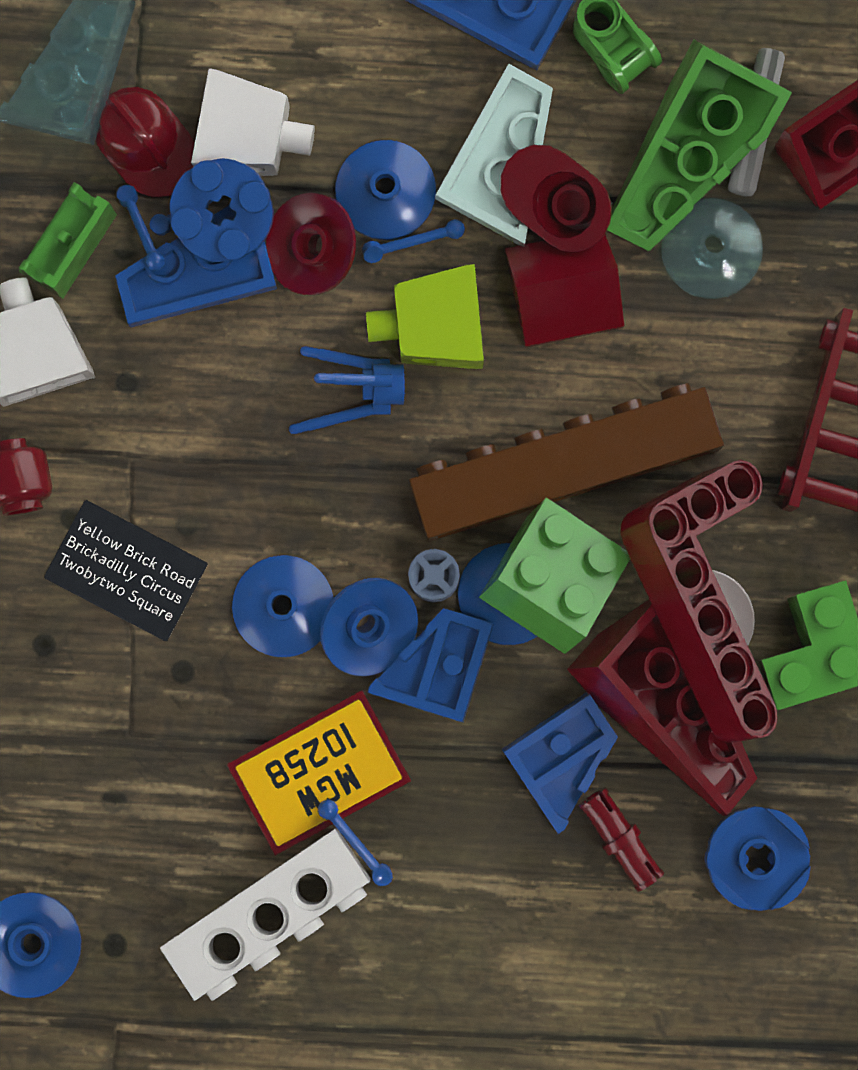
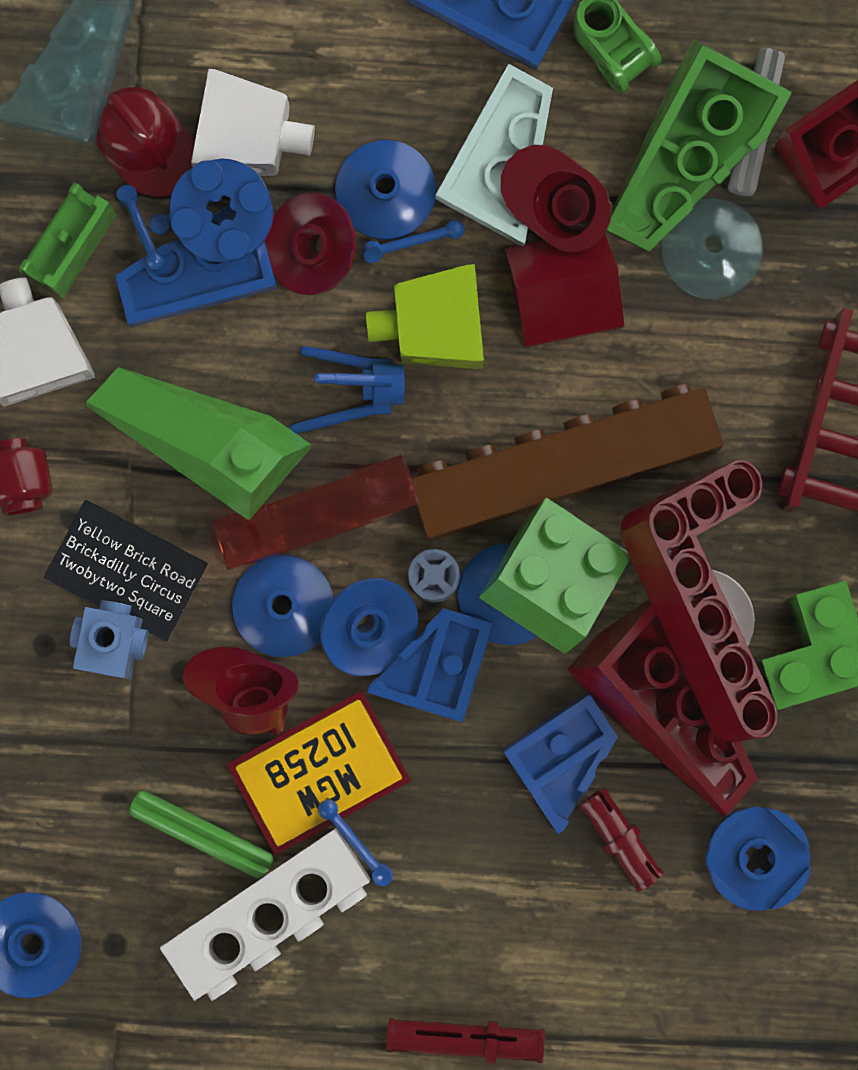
(89, 635): none -> medium blue brick
(201, 834): none -> bright green axle
(212, 442): none -> bright green wedge
(243, 687): none -> dark red piece
(317, 513): none -> clear red slope
(466, 1040): none -> dark red pin

